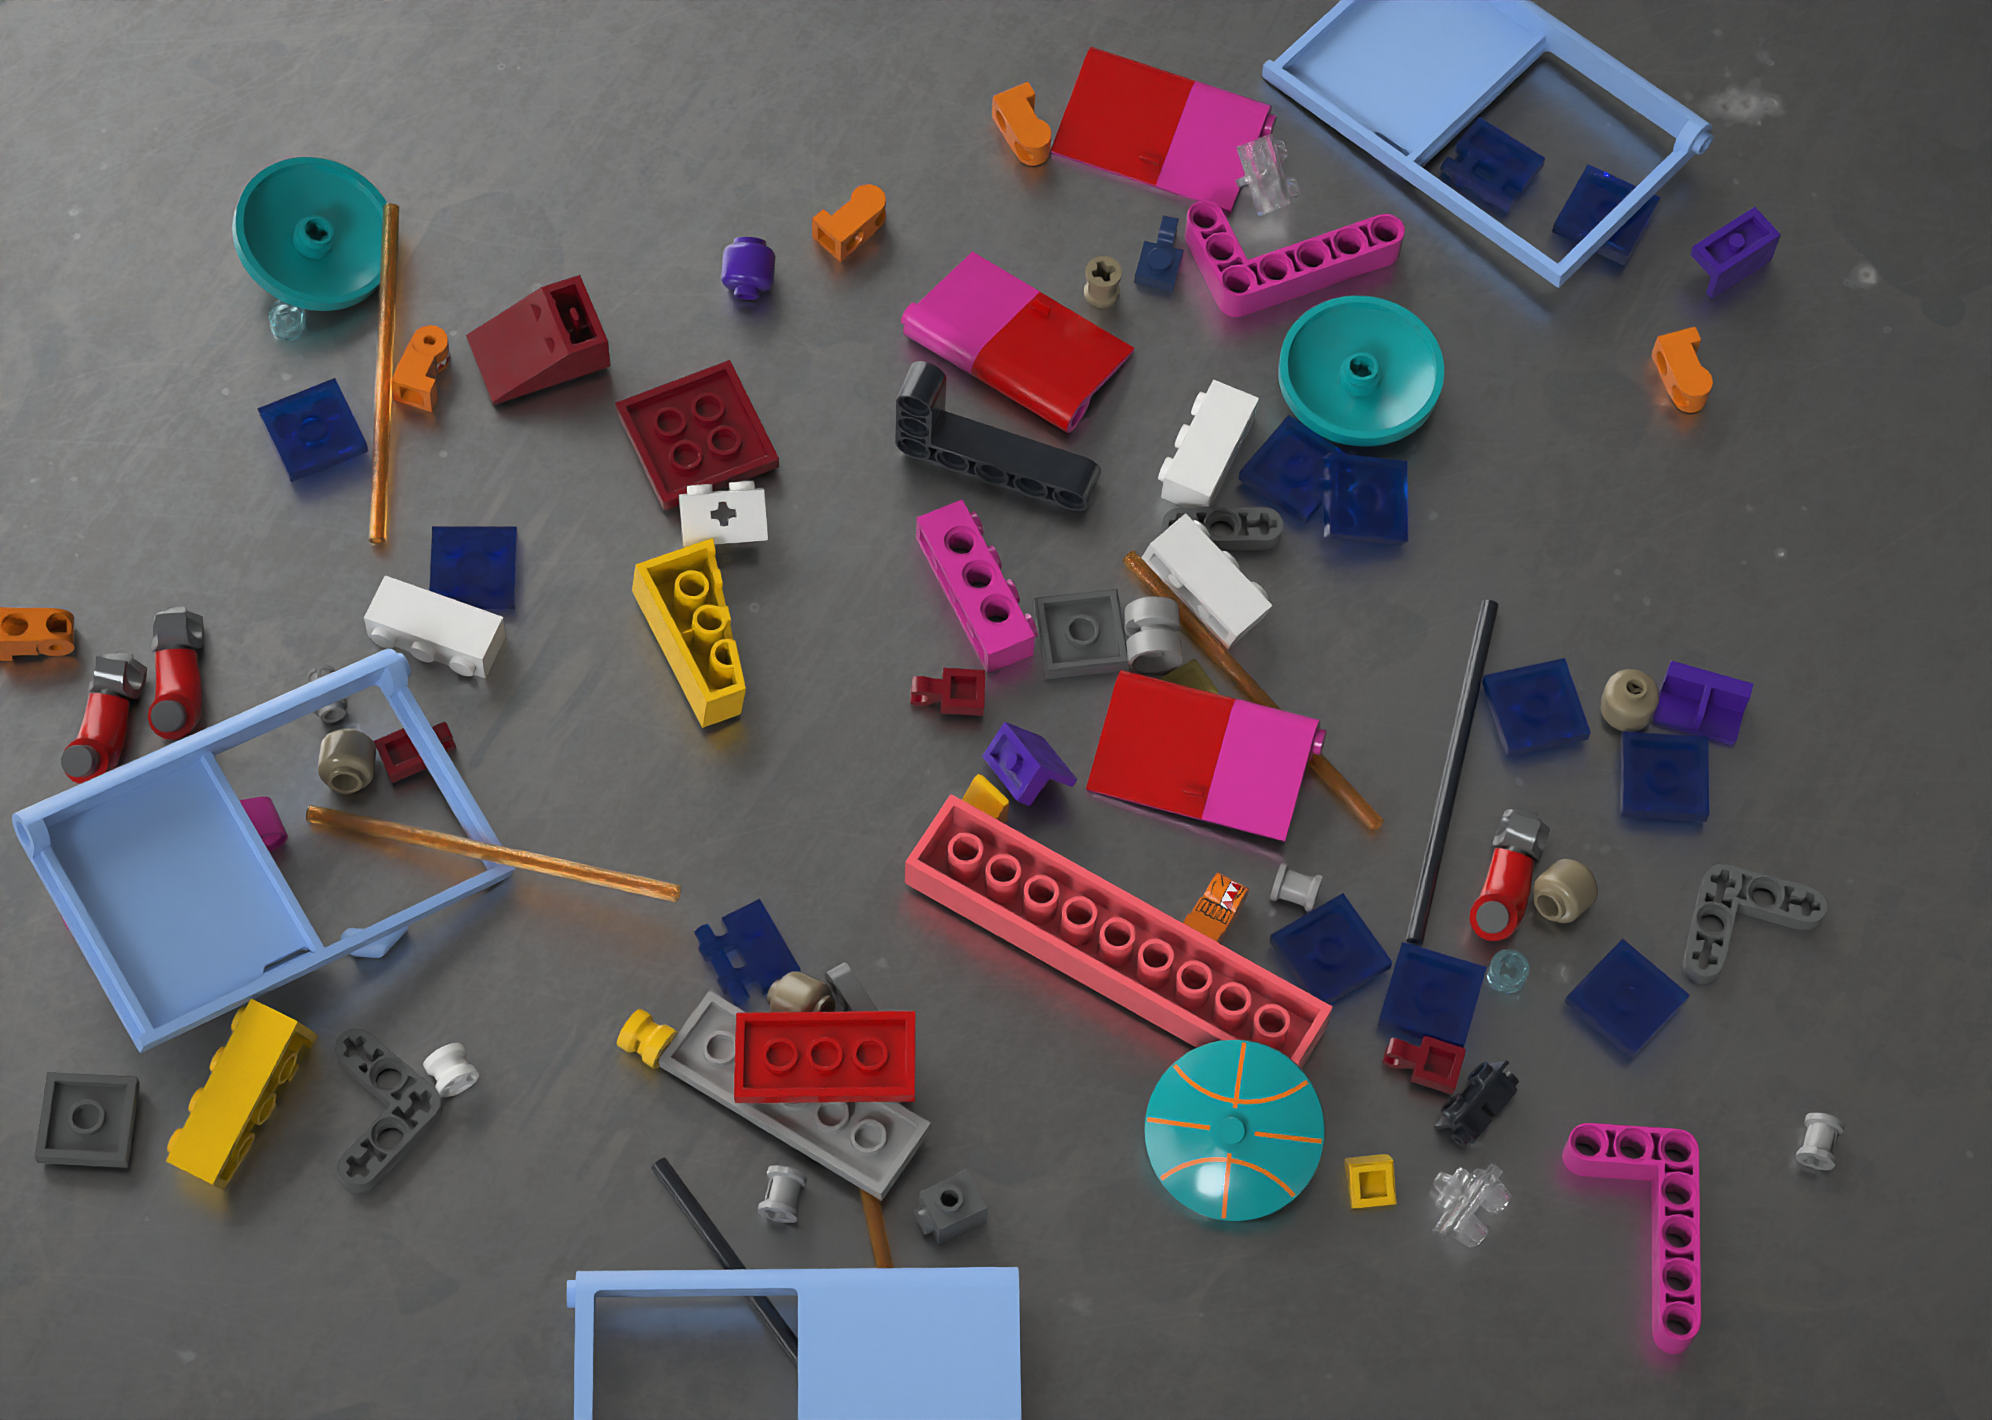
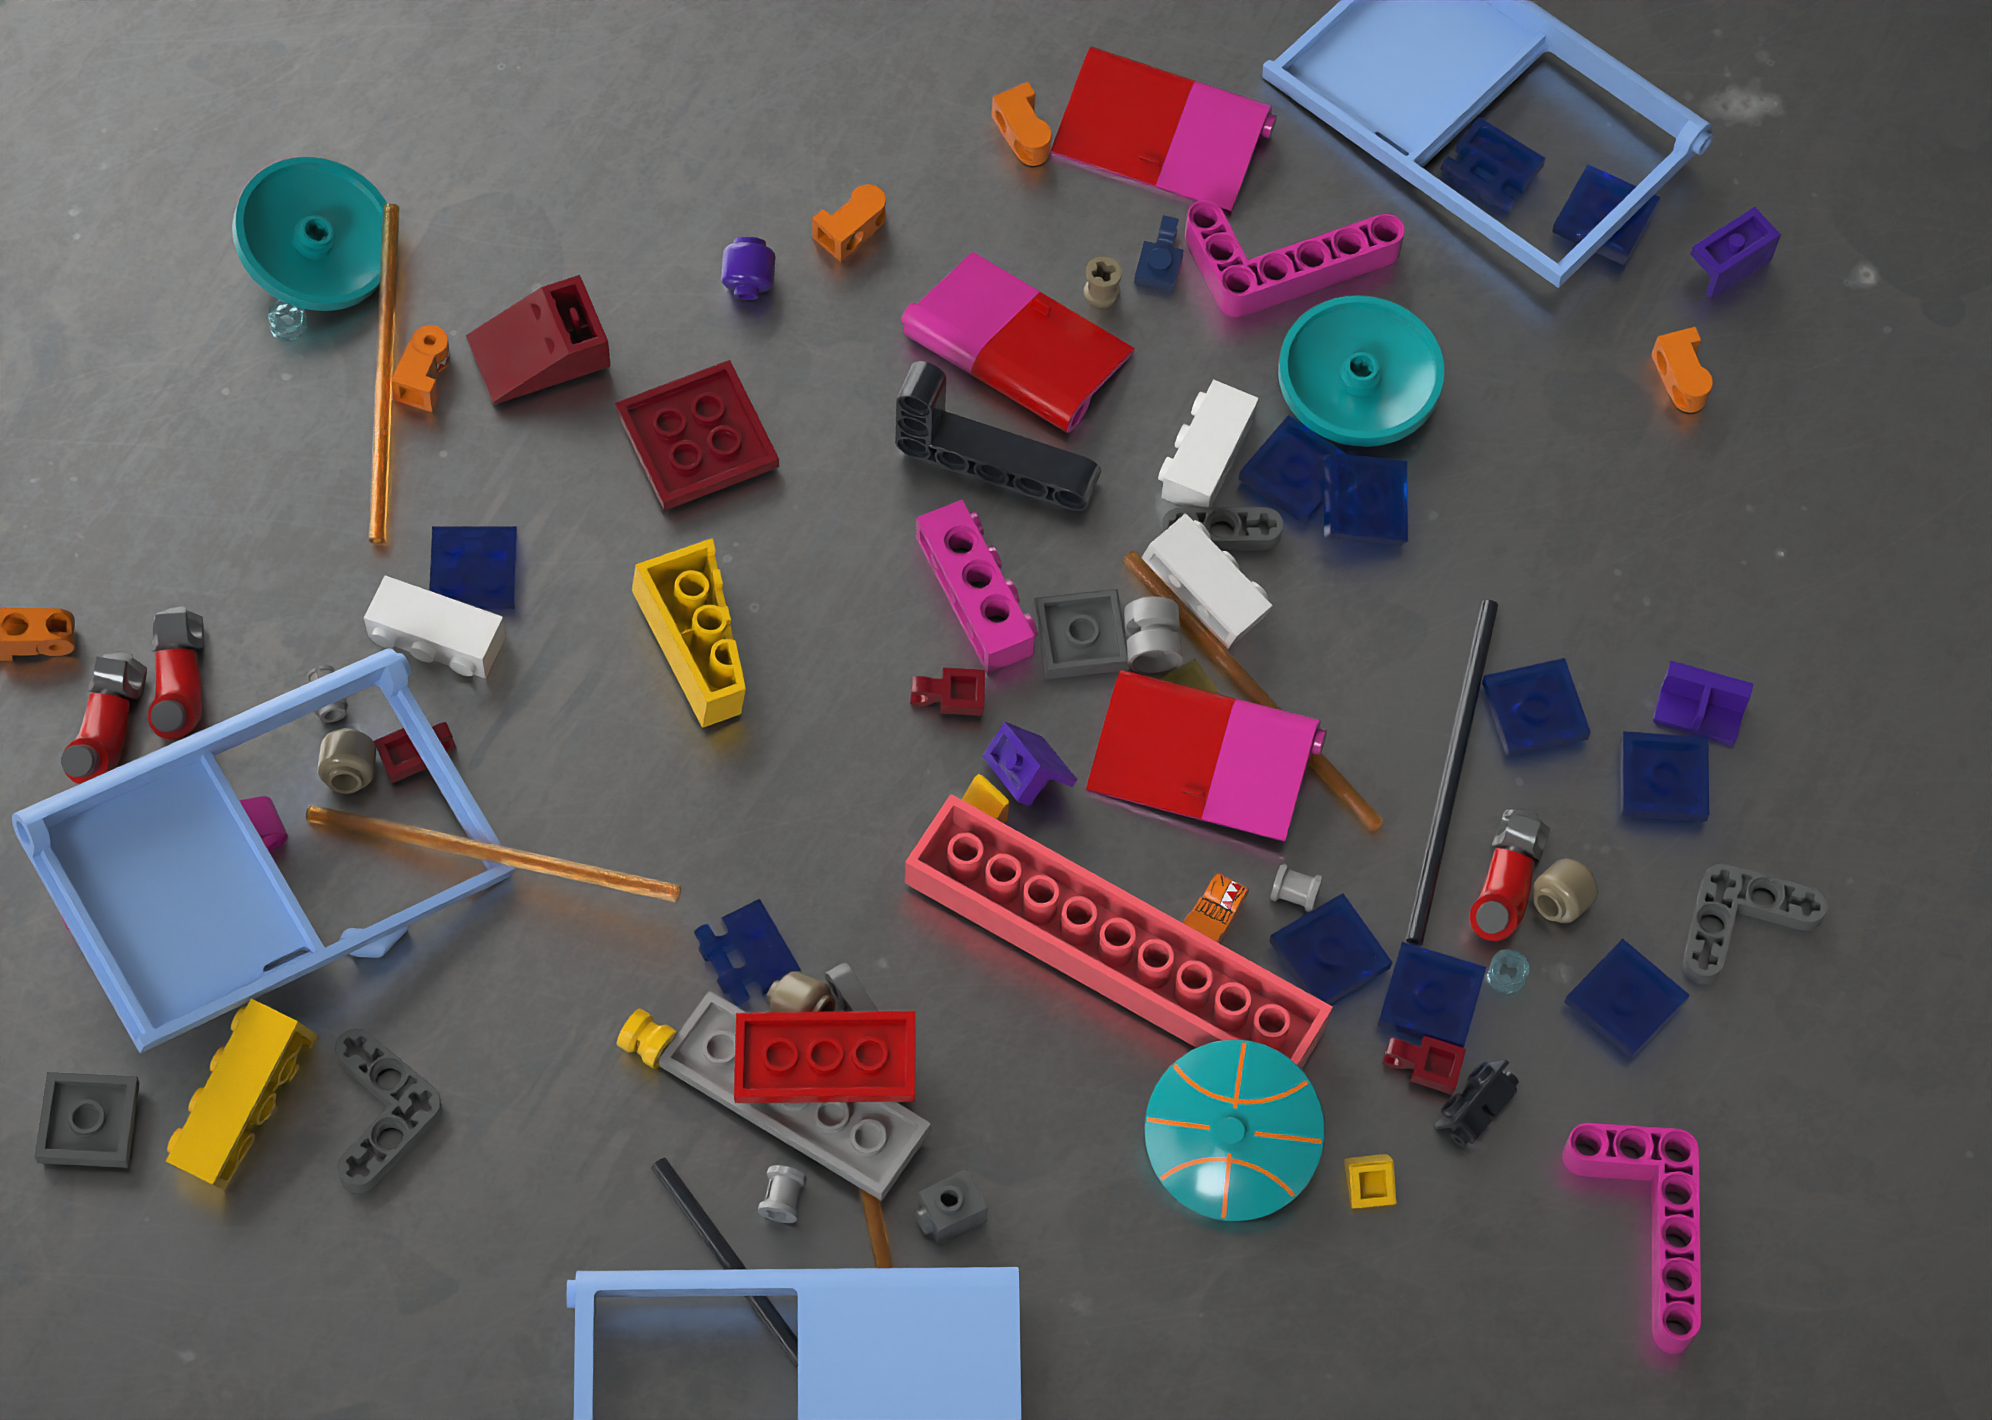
(313, 430): clear blue plate -> none
(451, 1070): white wheel -> none
(745, 526): white brick -> none
(1265, 174): clear hips -> none
(1466, 1197): clear hips -> none
(1629, 700): dark tan head -> none
(1820, 1141): light grey bush -> none

